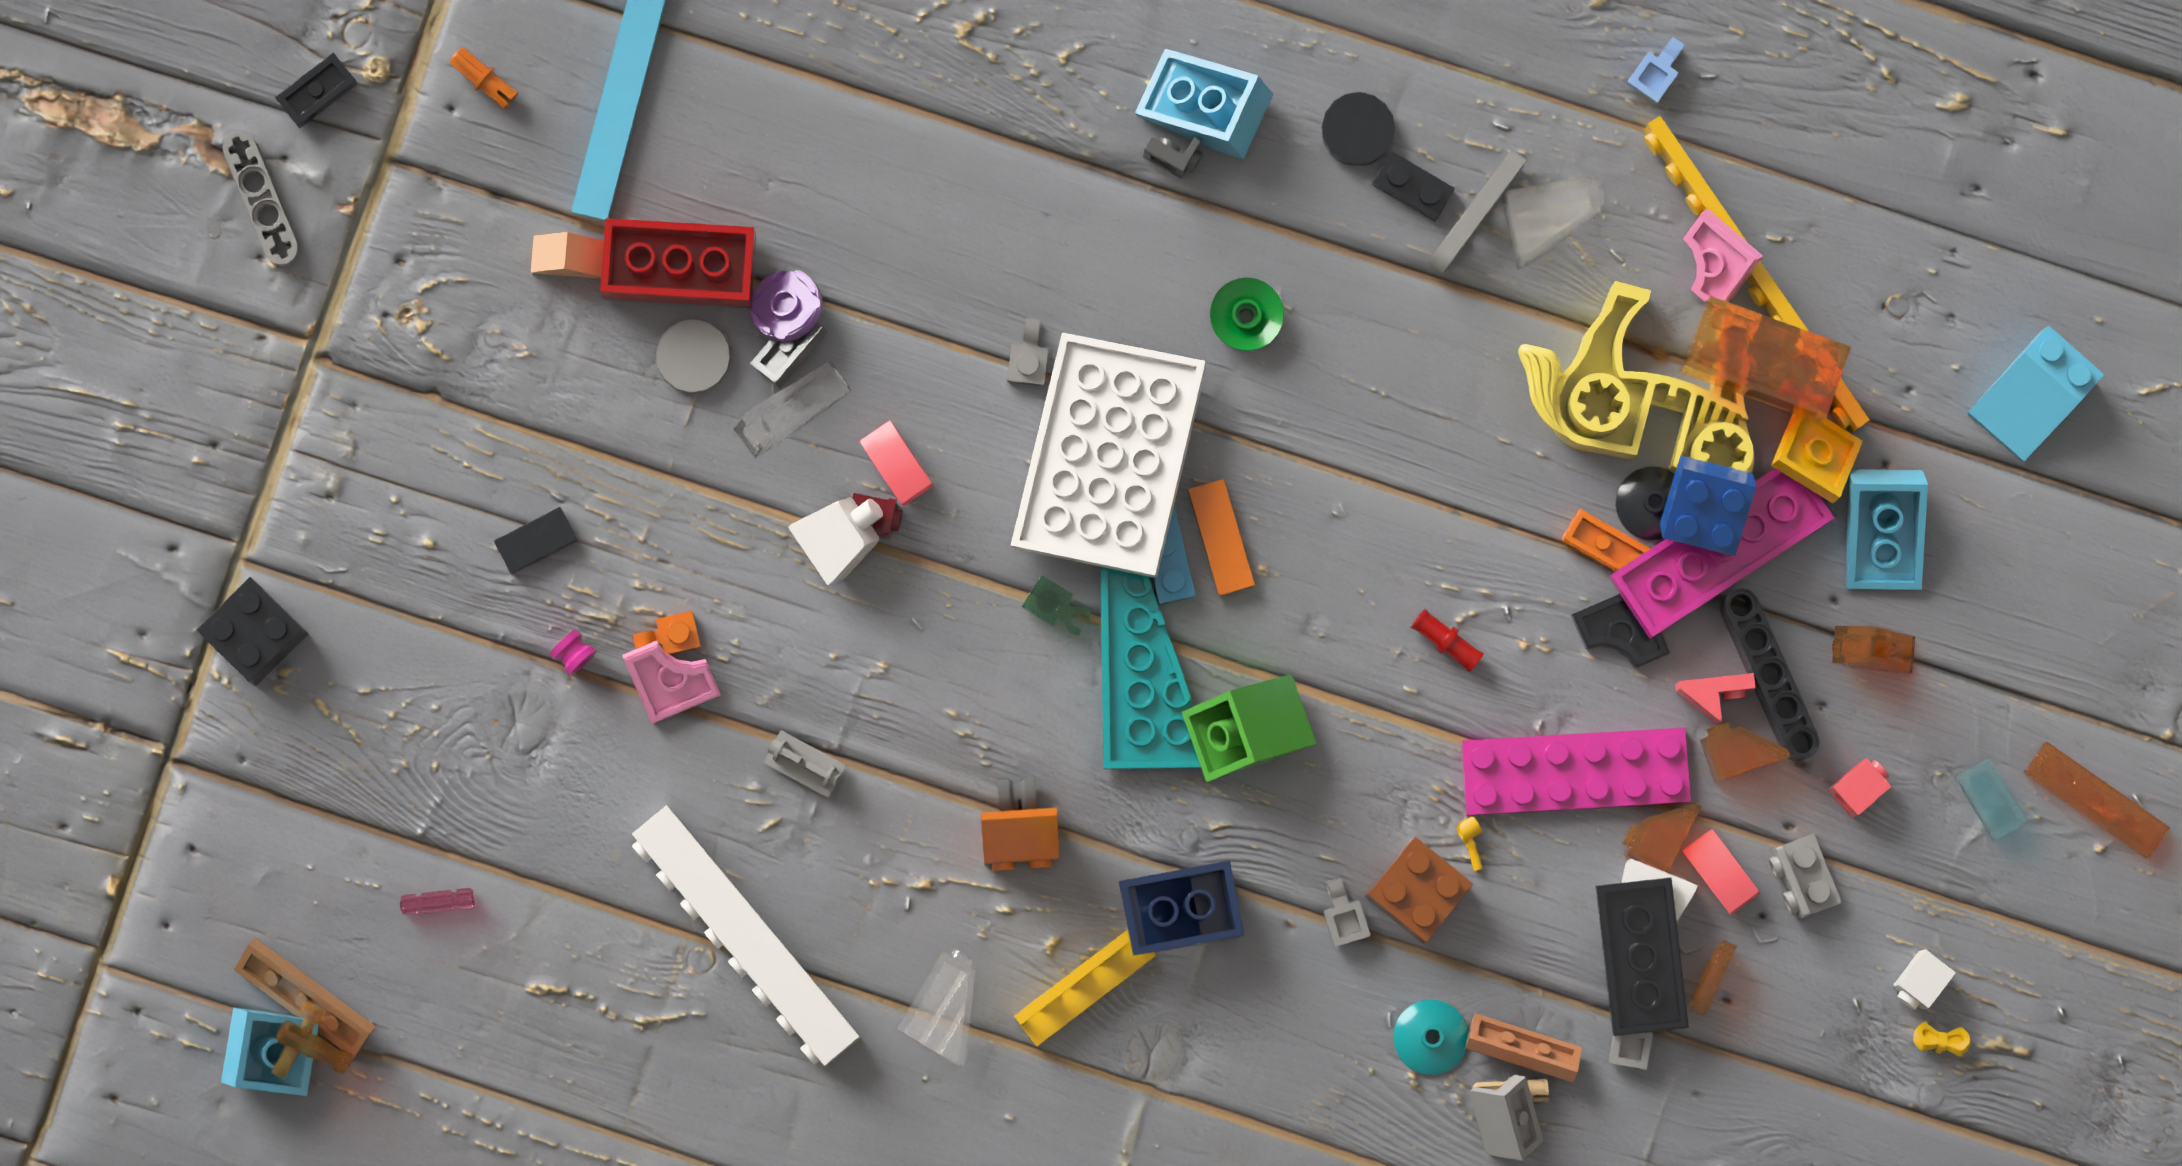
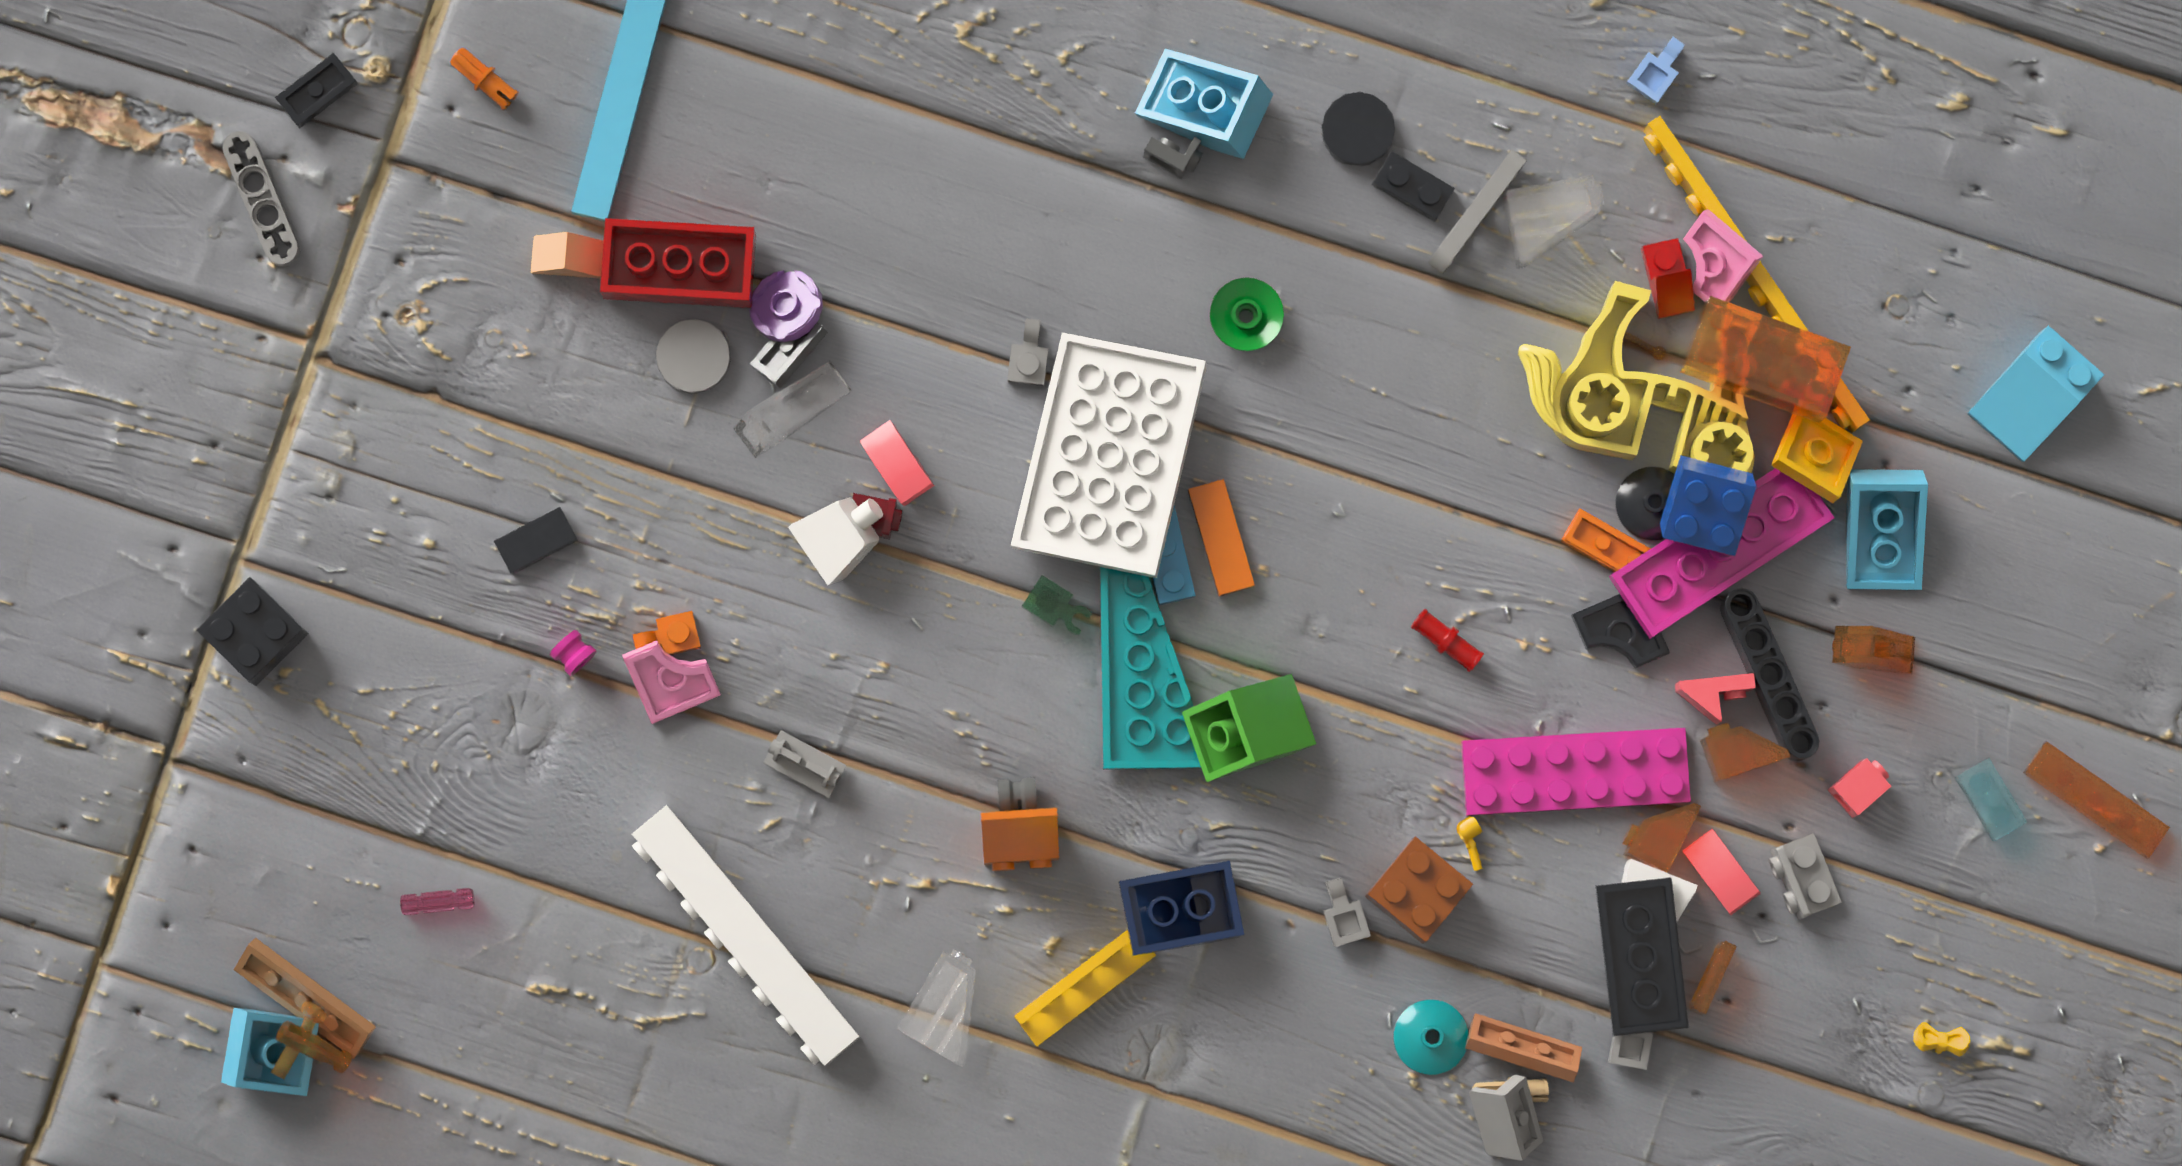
(1668, 278): none -> red slope
(1922, 980): white brick -> none

